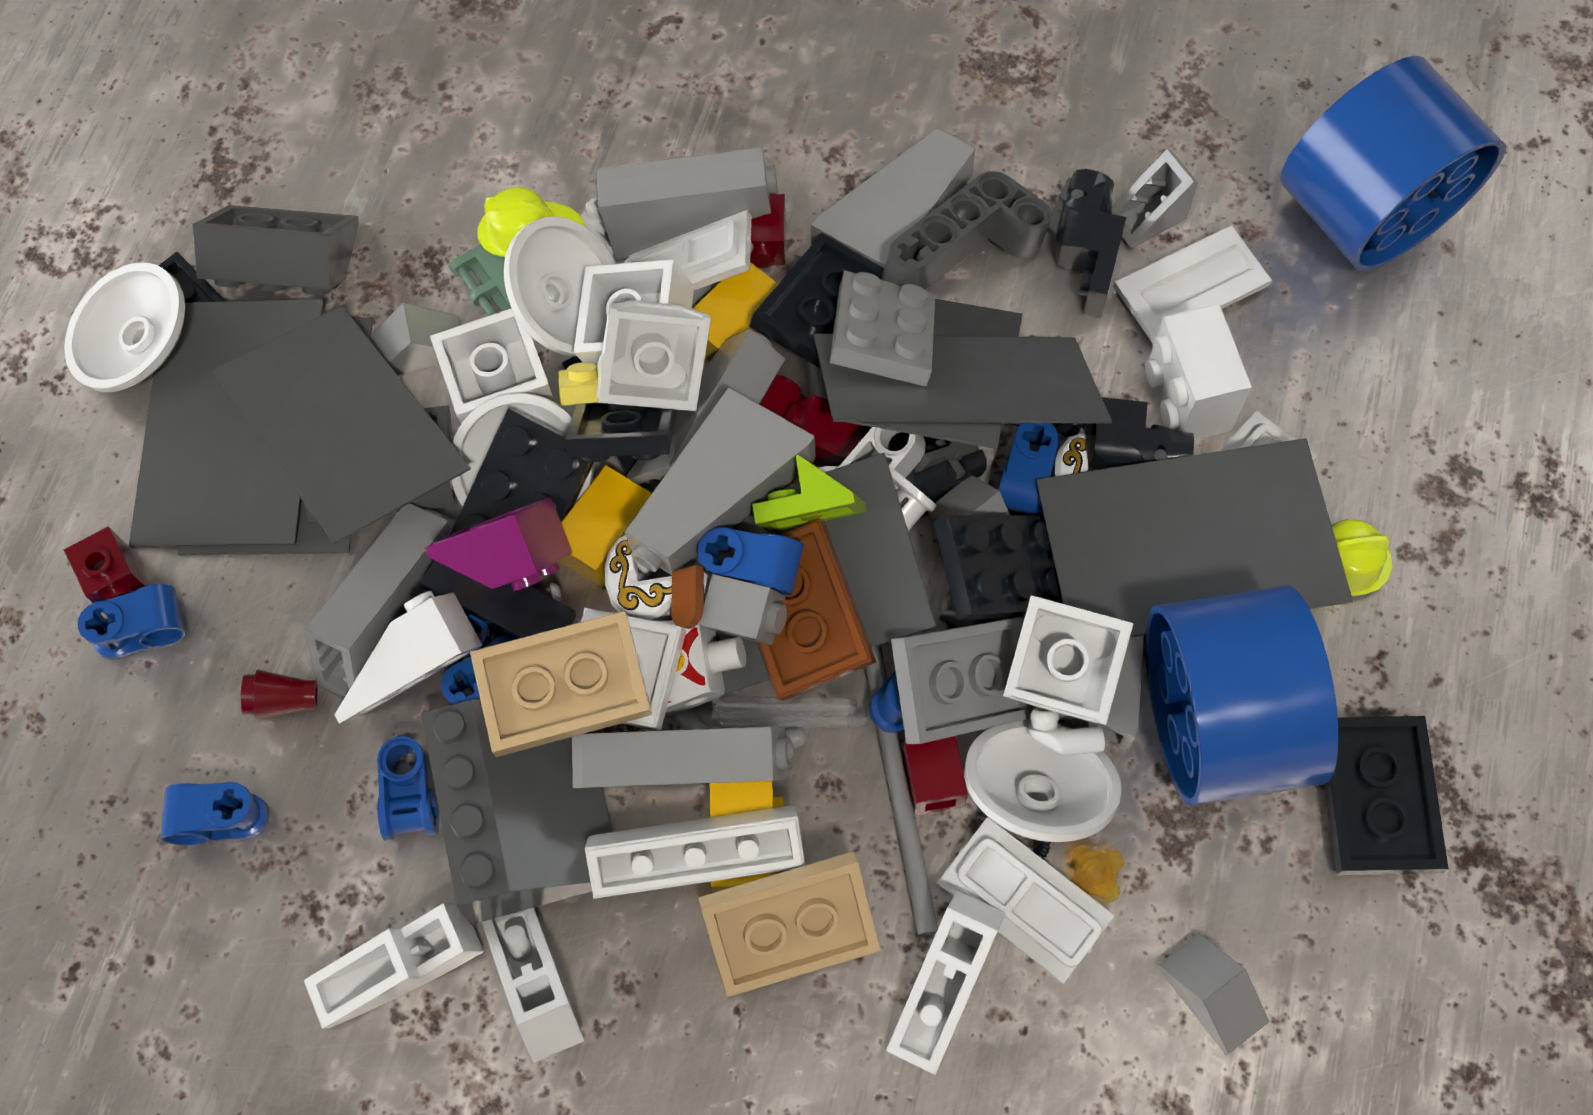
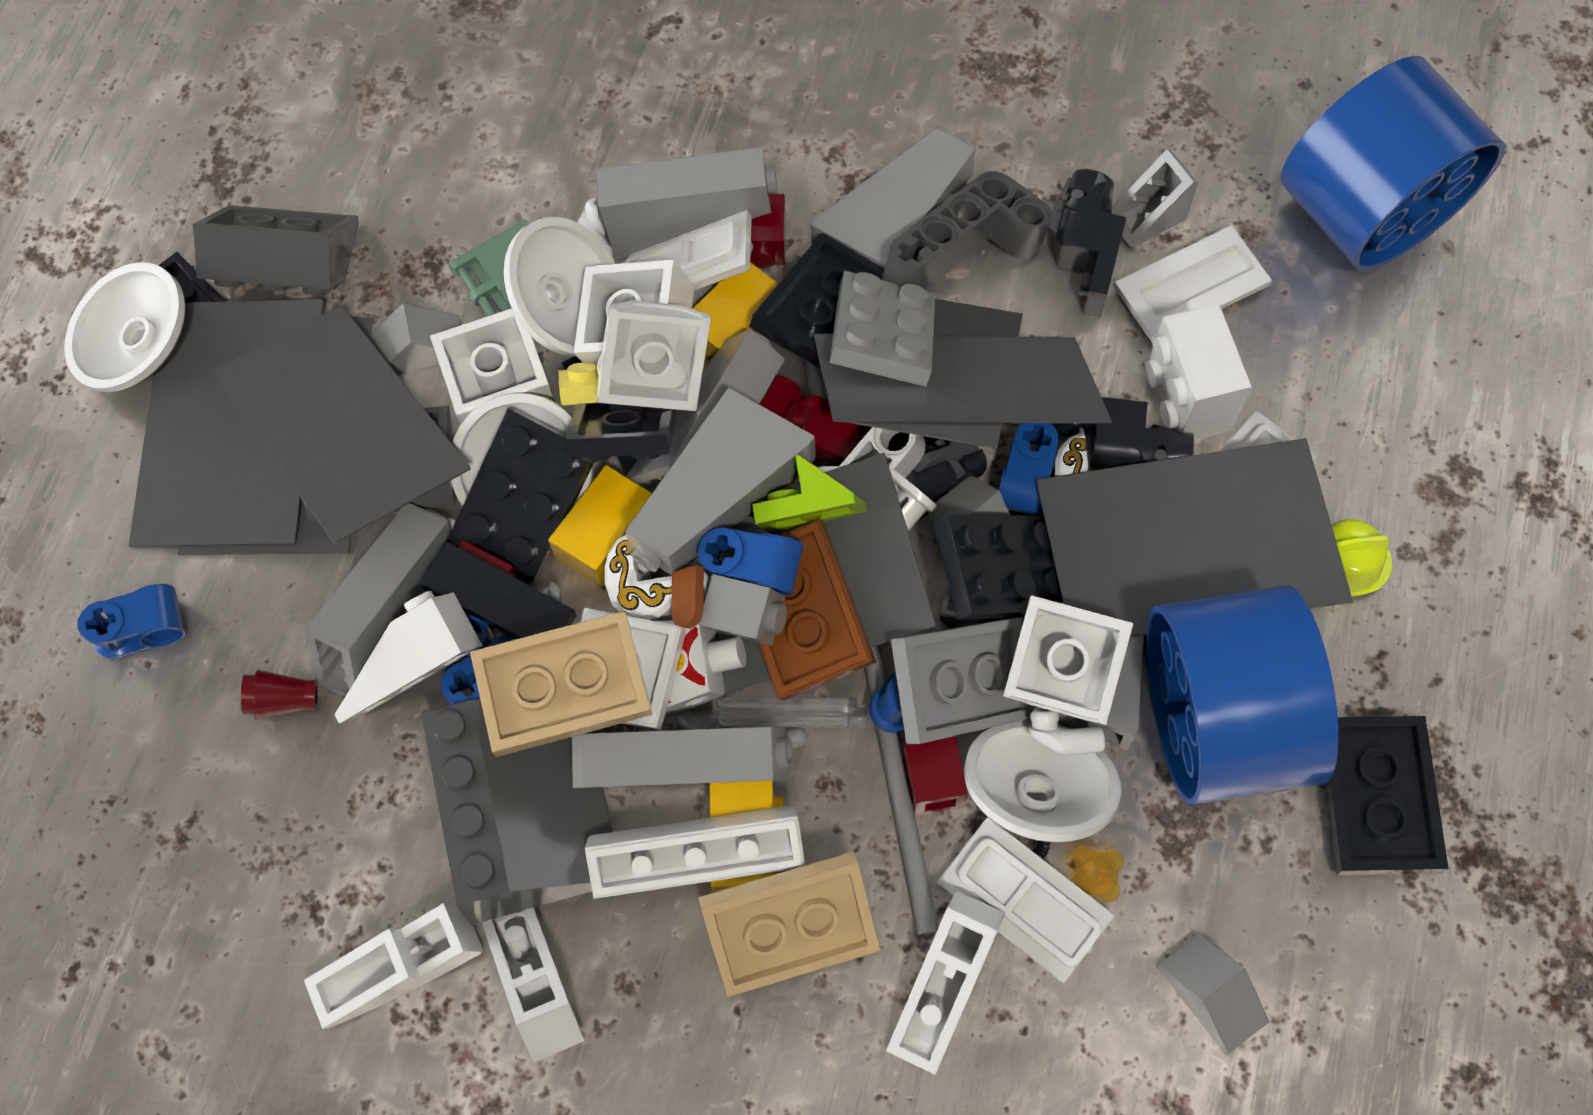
(104, 566): dark red brick -> none
(211, 813): blue piece -> none
(409, 799): blue piece -> none
(507, 548): magenta slope -> none
(512, 211): neon yellow piece -> none

